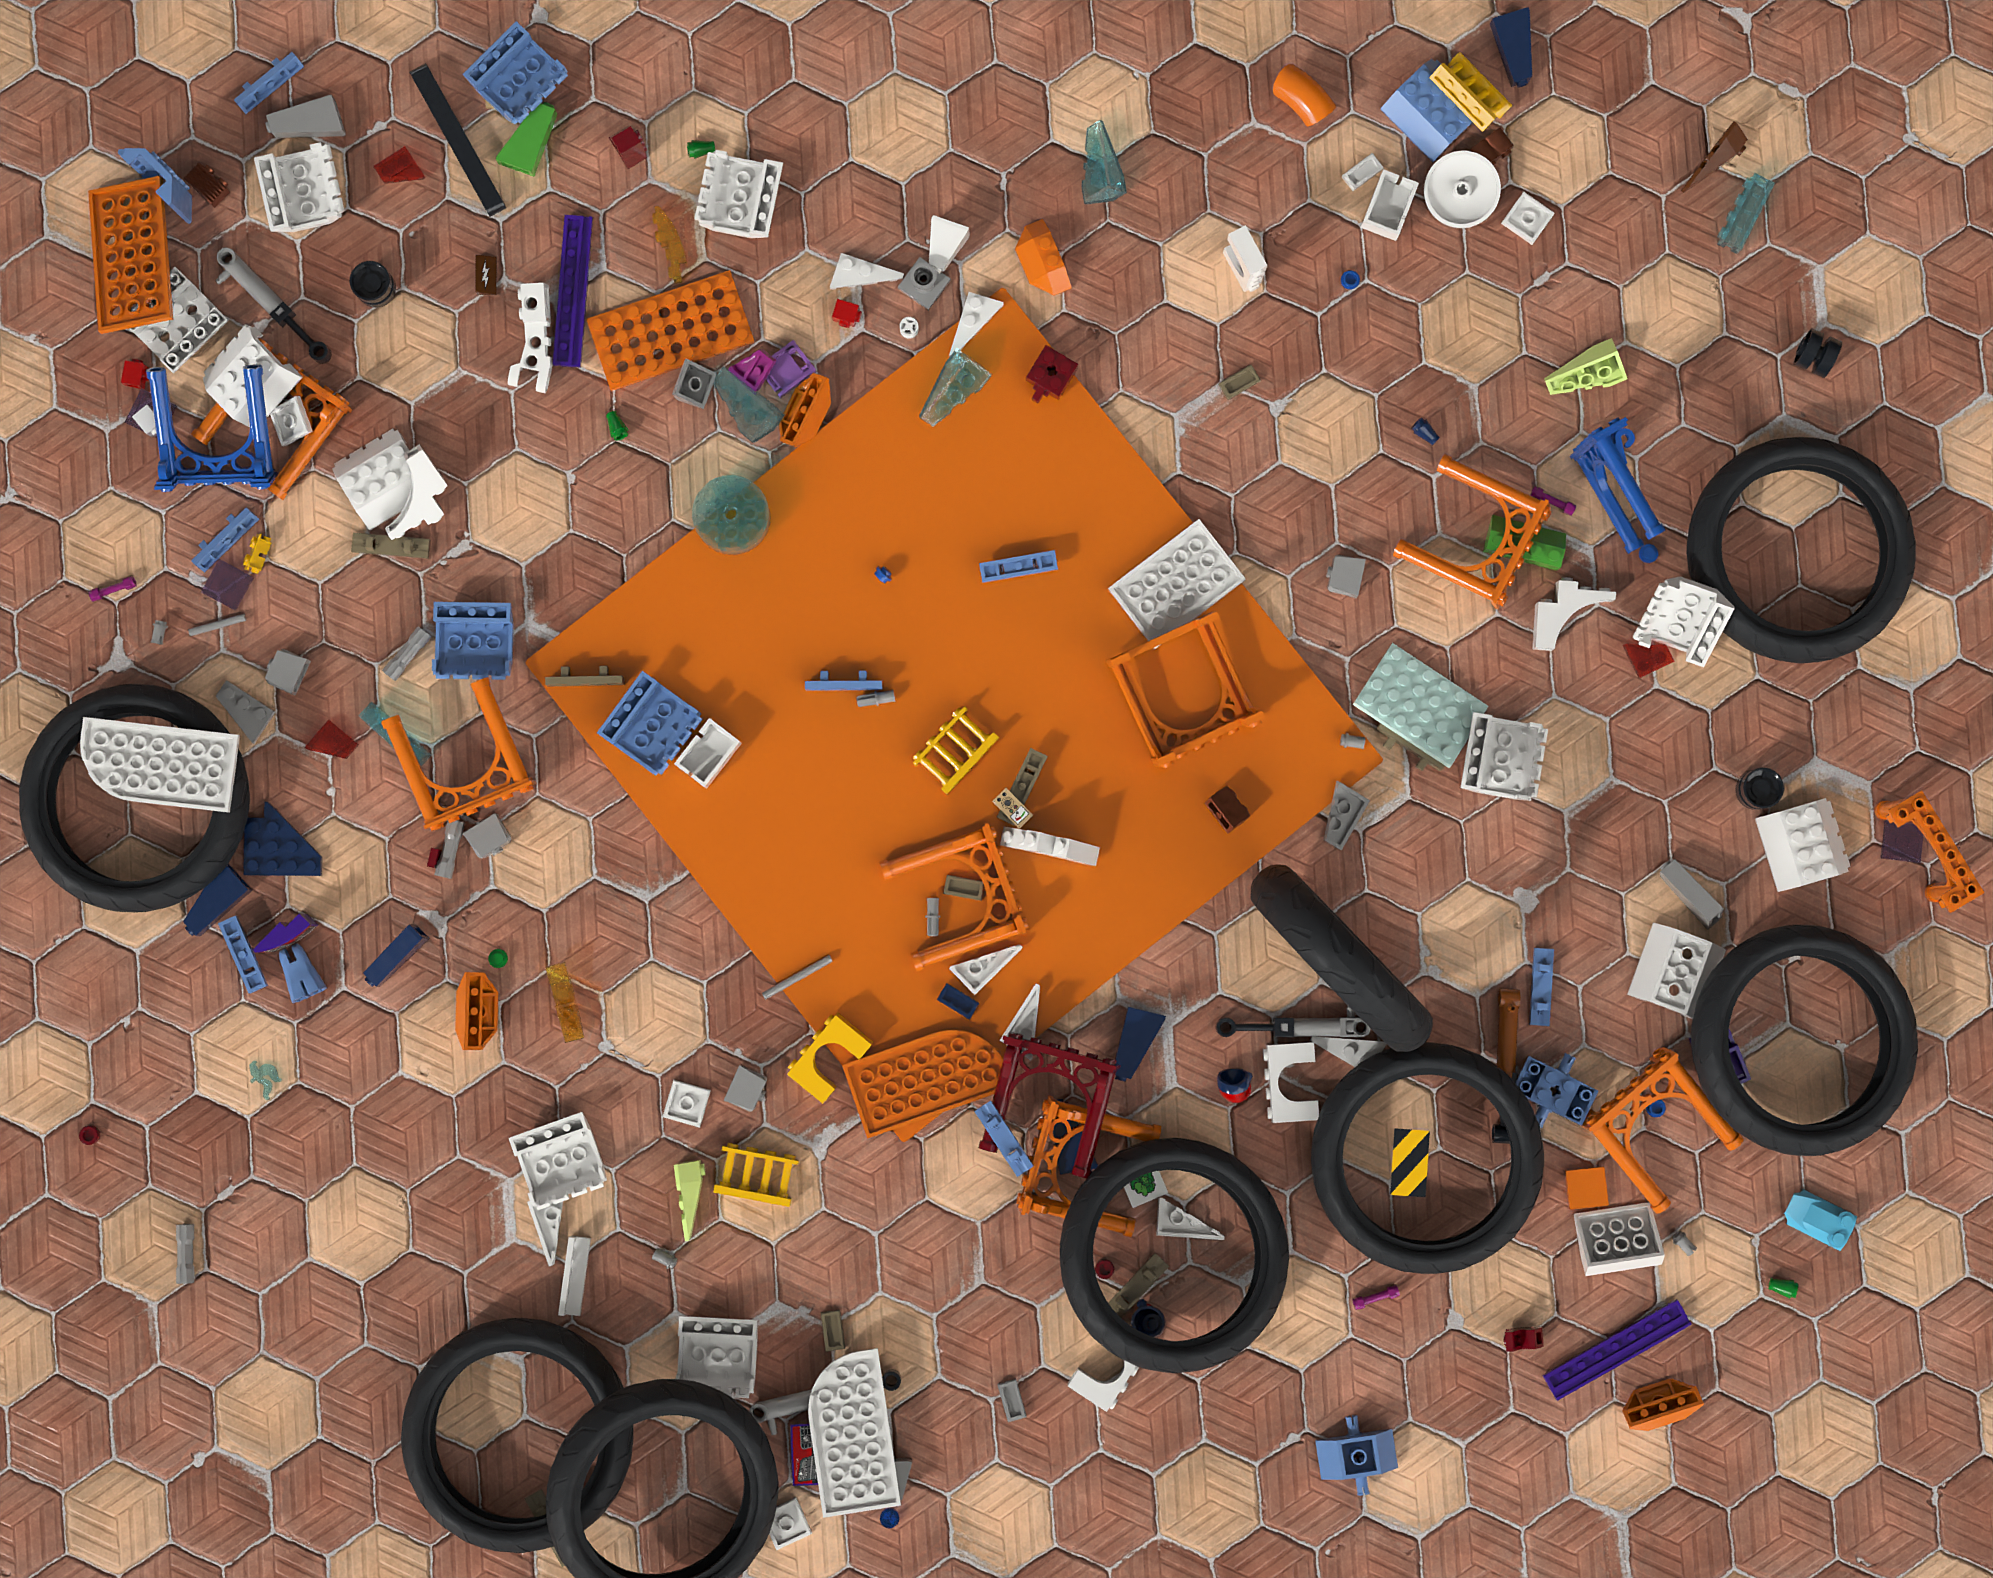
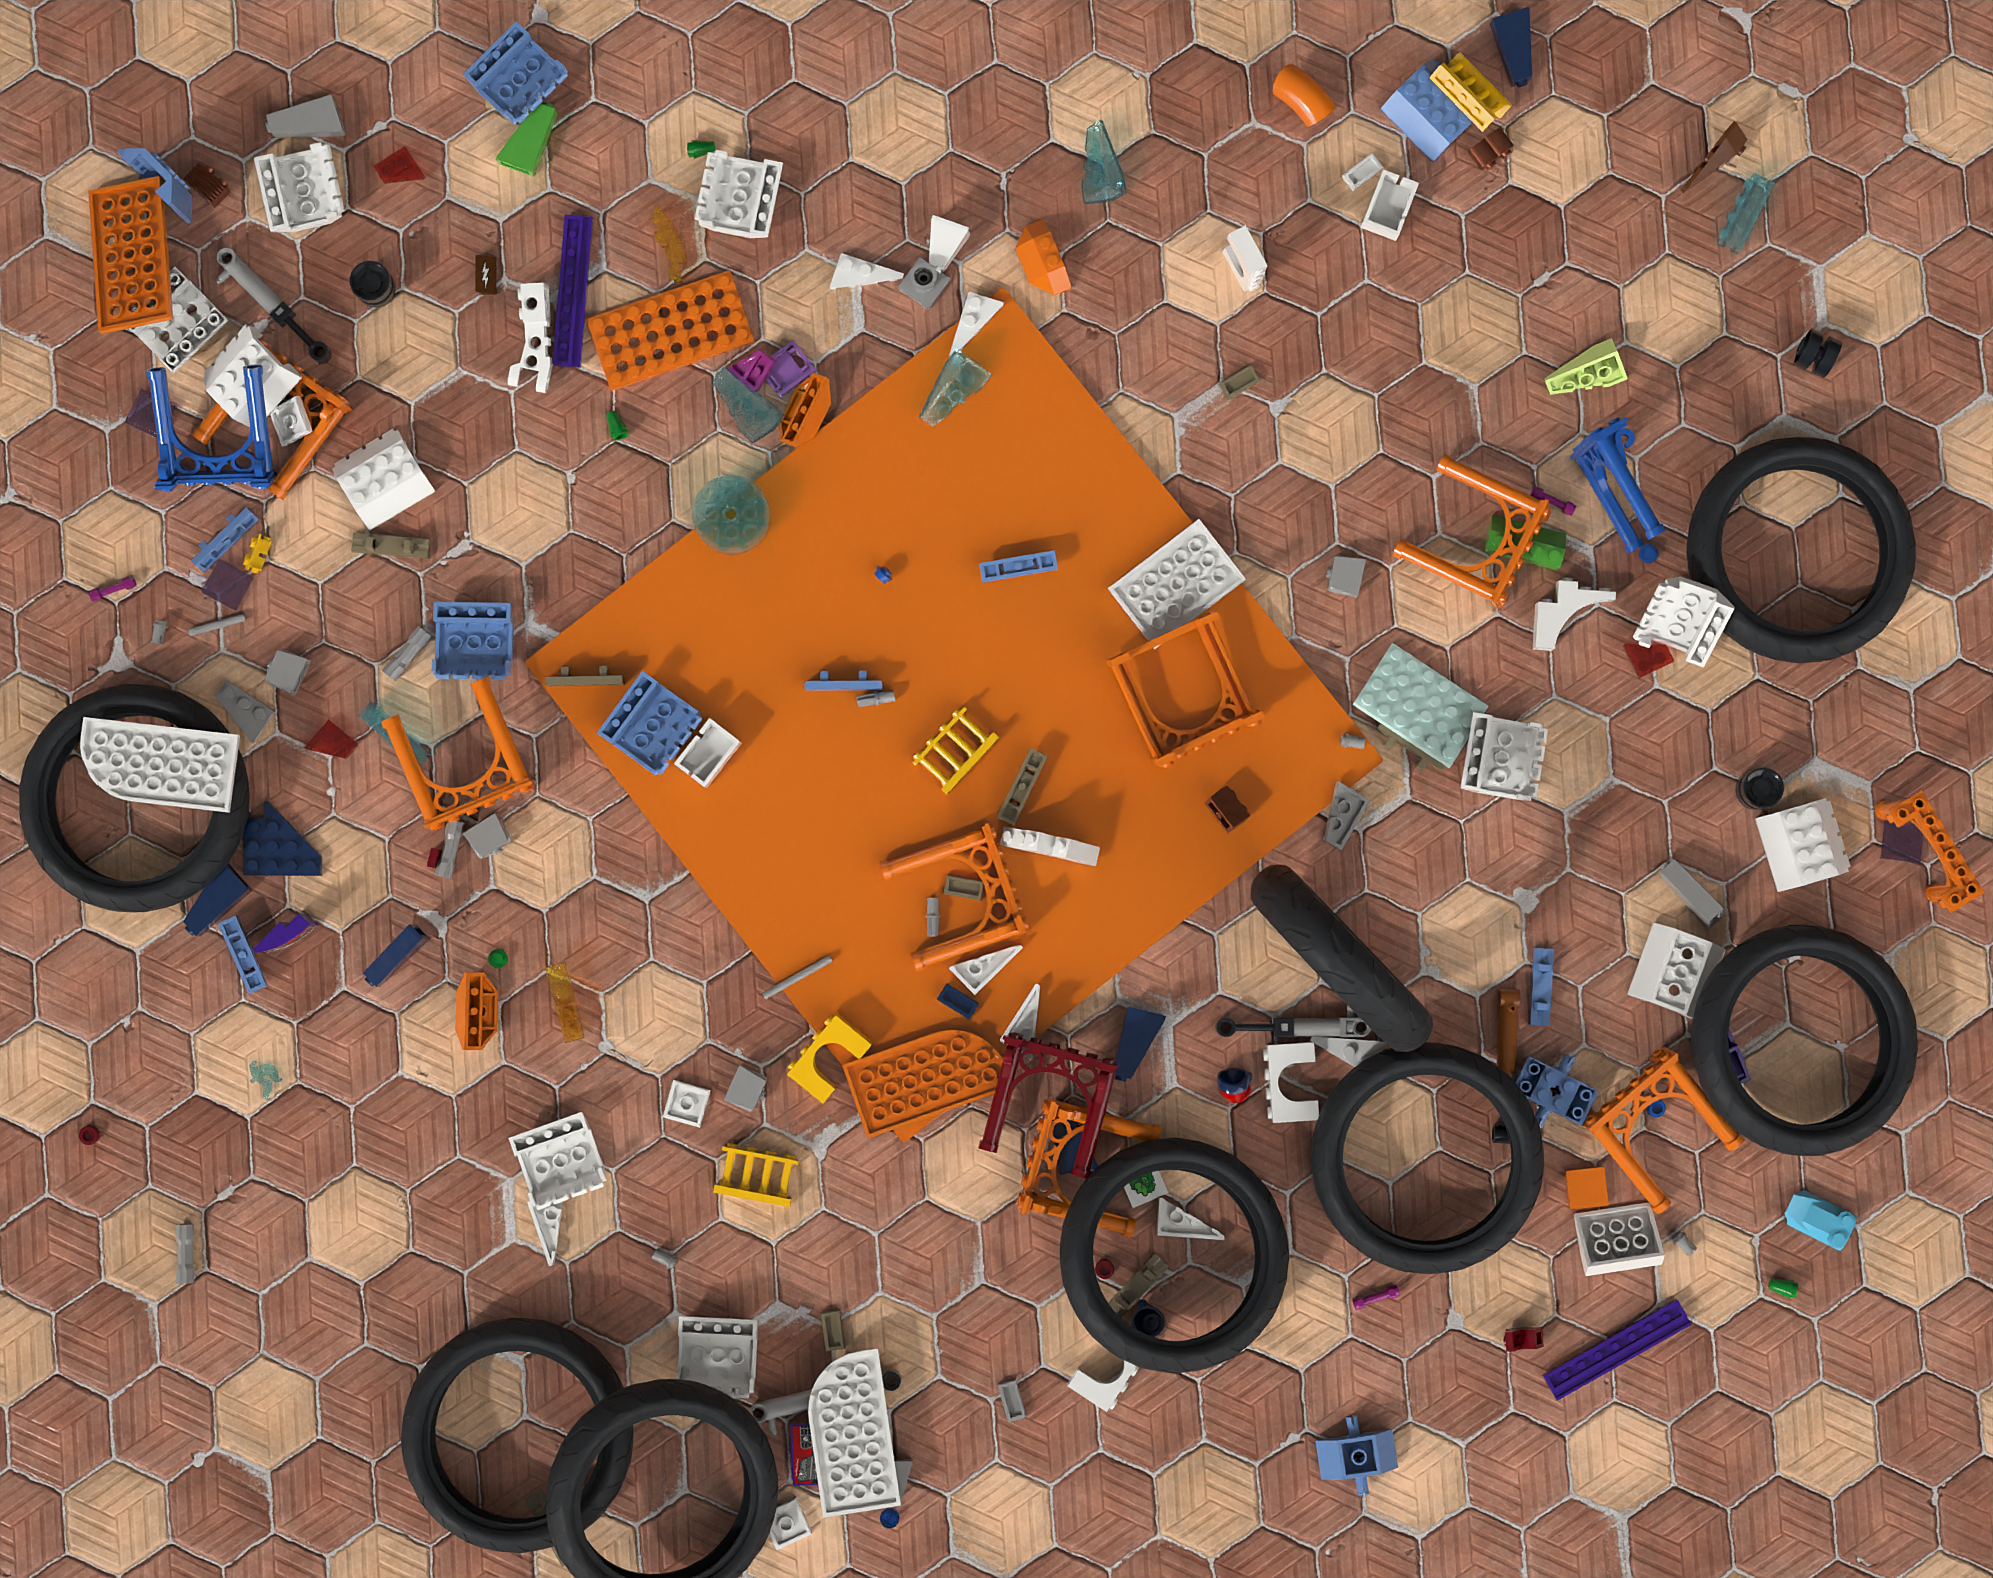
(134, 374): red brick -> none
(146, 420): white brick -> none
(268, 82): medium blue hinge -> none
(300, 974): medium blue piece -> none
(420, 504): white arch -> none
(457, 140): black beam -> none
(574, 1276): white fence -> none
(629, 146): dark red wedge -> none
(689, 1181): yellowish green wedge -> none
(694, 384): light grey slope -> none
(846, 313): red brick -> none
(907, 324): white wheel -> none
(1004, 1138): medium blue hinge -> none
(1012, 808): tan tile -> none
(1051, 385): dark red hinge -> none
(1350, 280): blue plate -> none
(1409, 1162): sticker -> none
(1425, 431): dark blue cone -> none
(1462, 189): white dish -> none
(1527, 218): white tile -> none
(1661, 1404): orange wedge -> none

